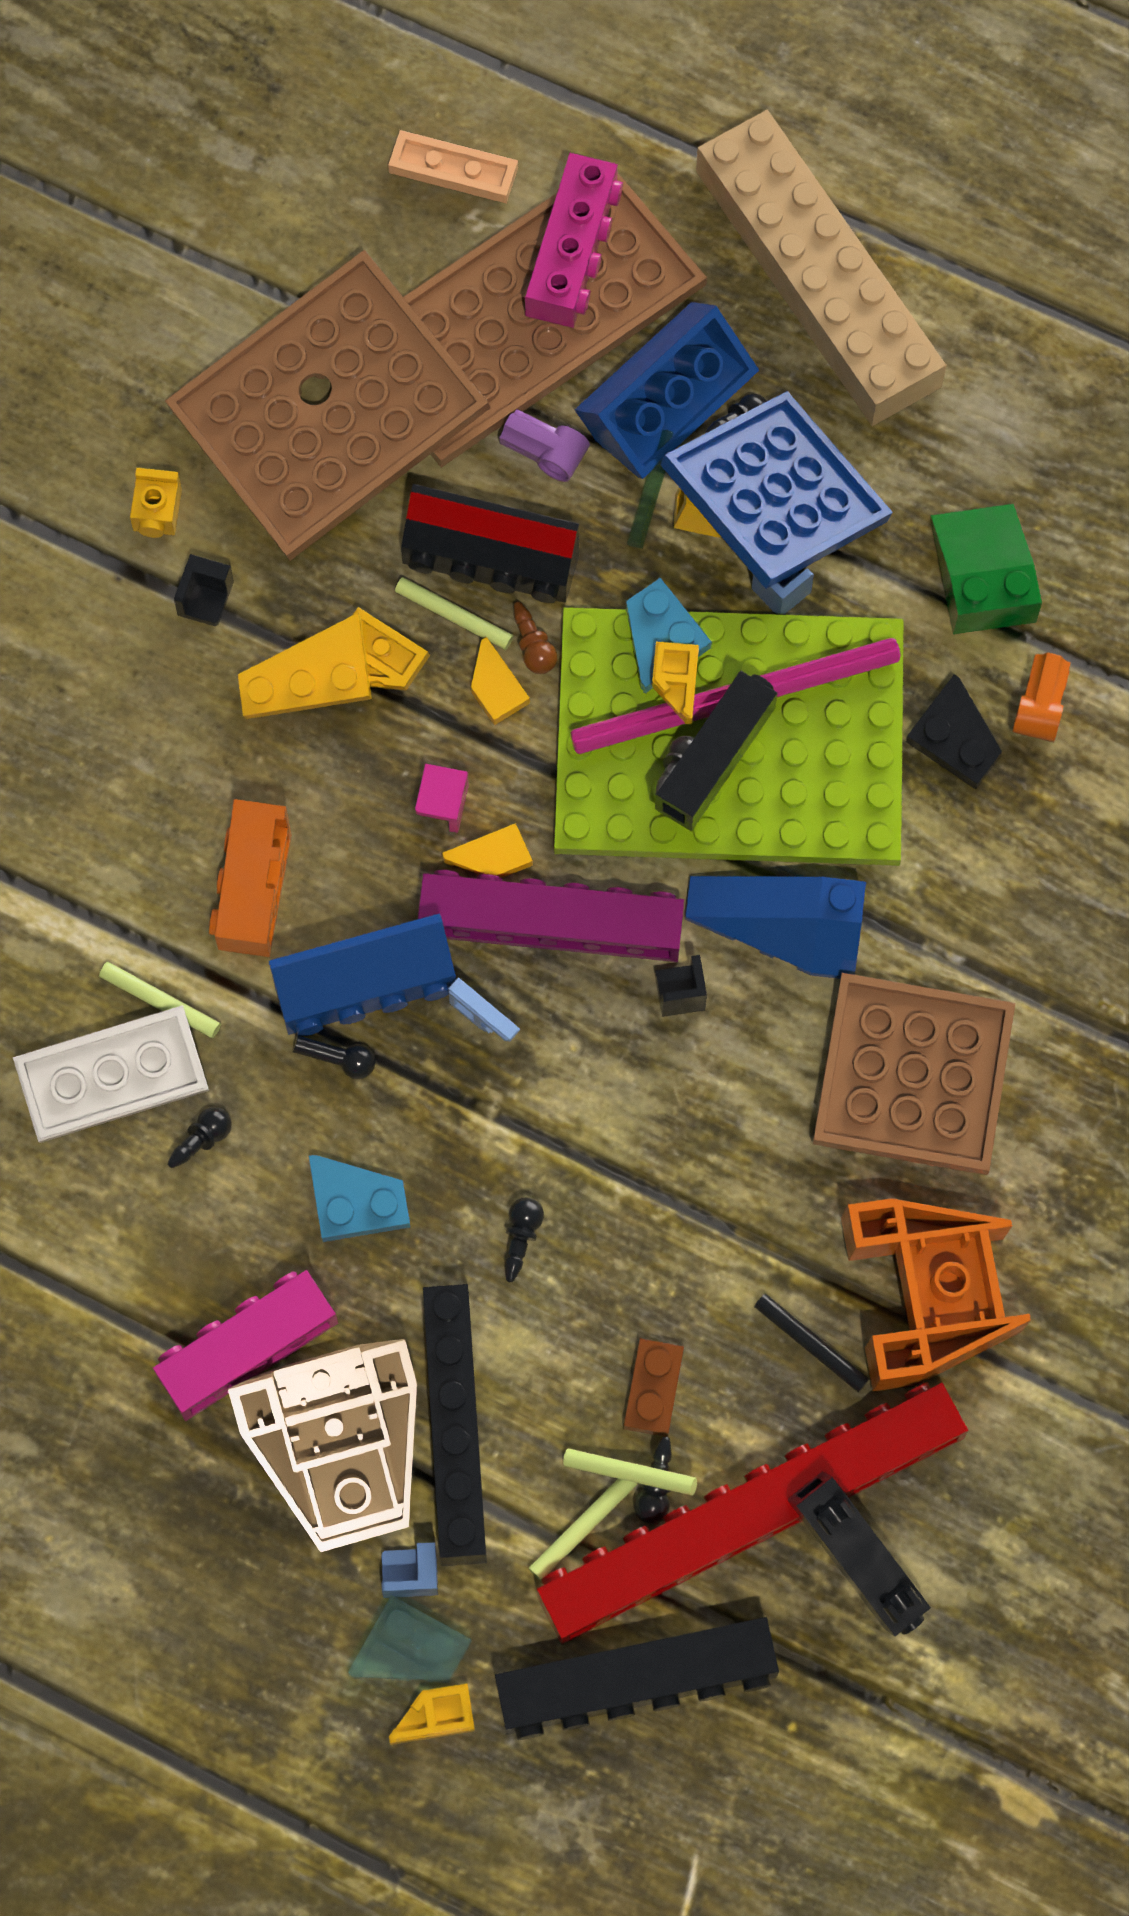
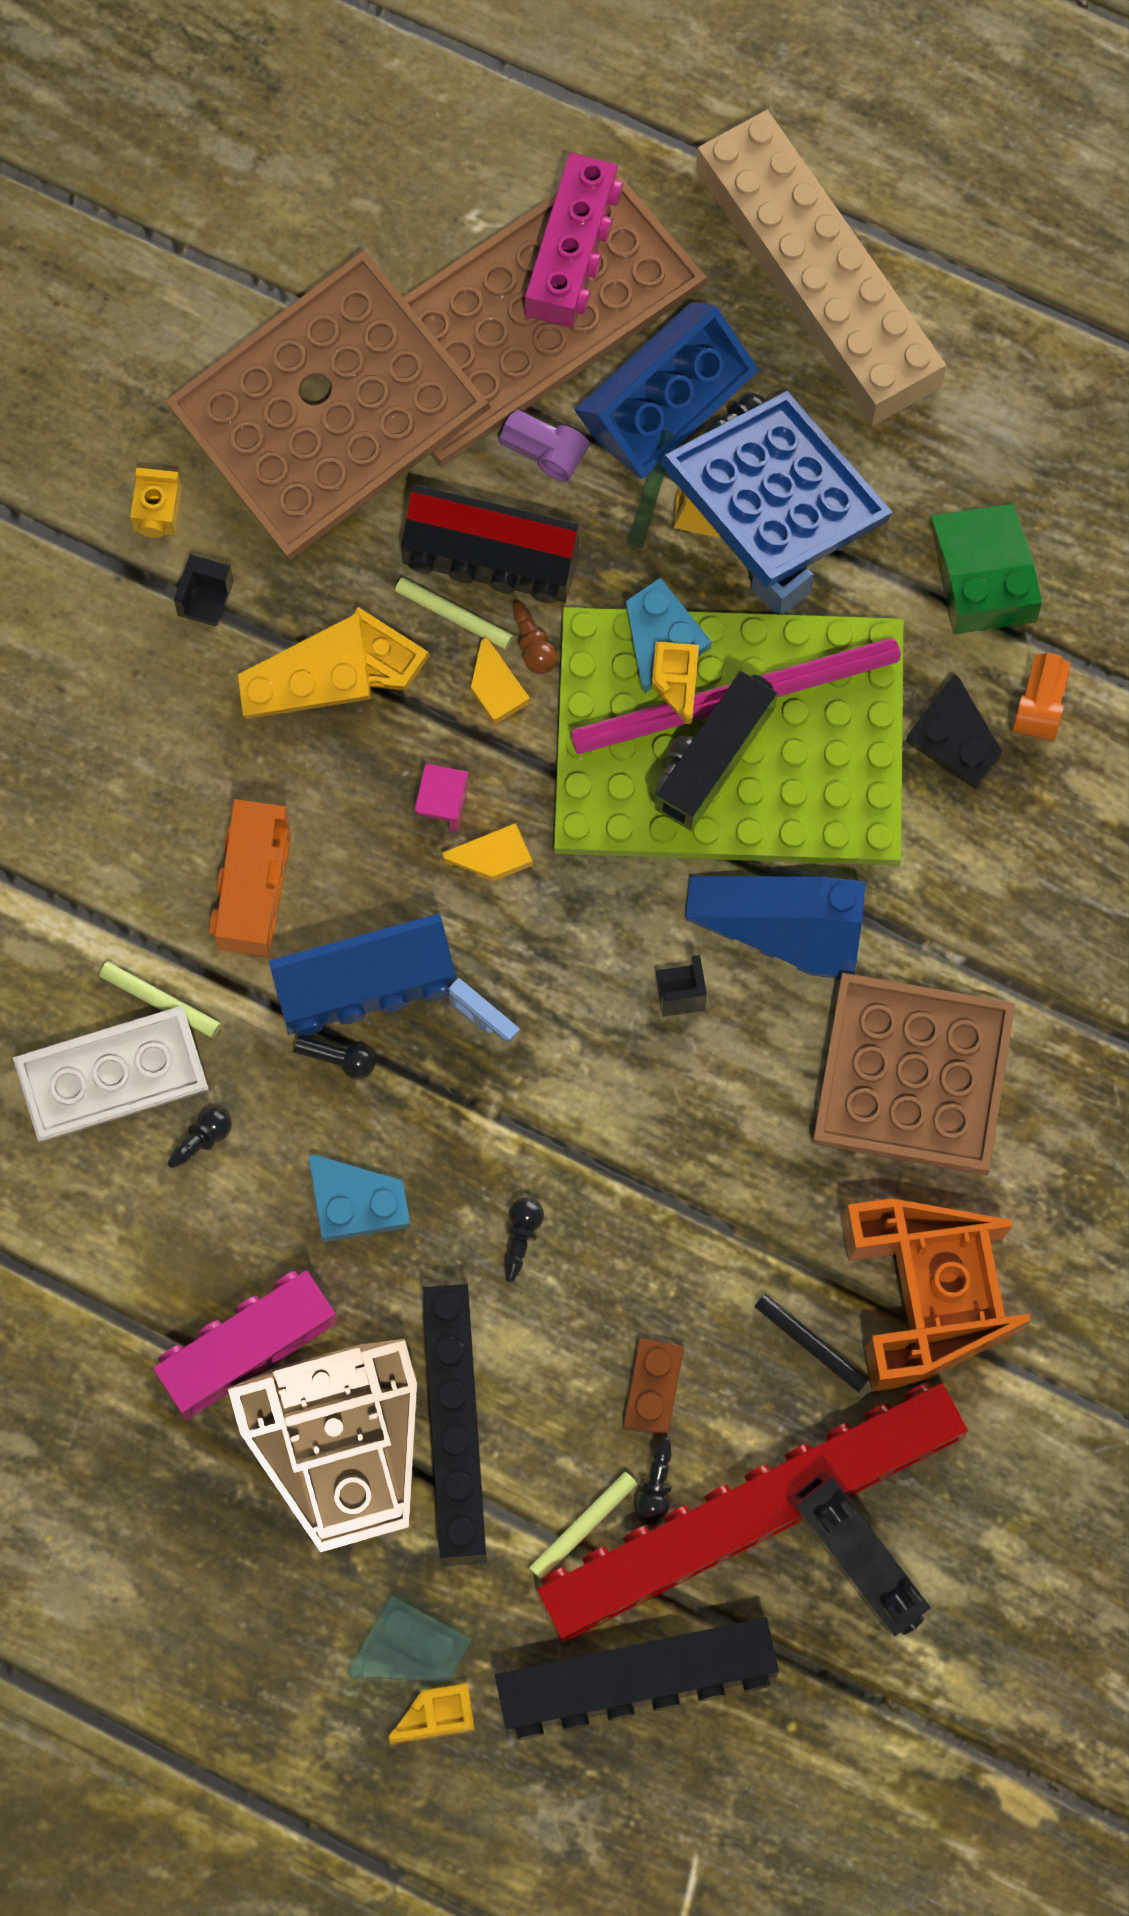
(410, 1572): medium blue panel -> none
(453, 166): light nougat plate -> none
(553, 916): magenta brick -> none
(630, 1472): yellowish green bar -> none

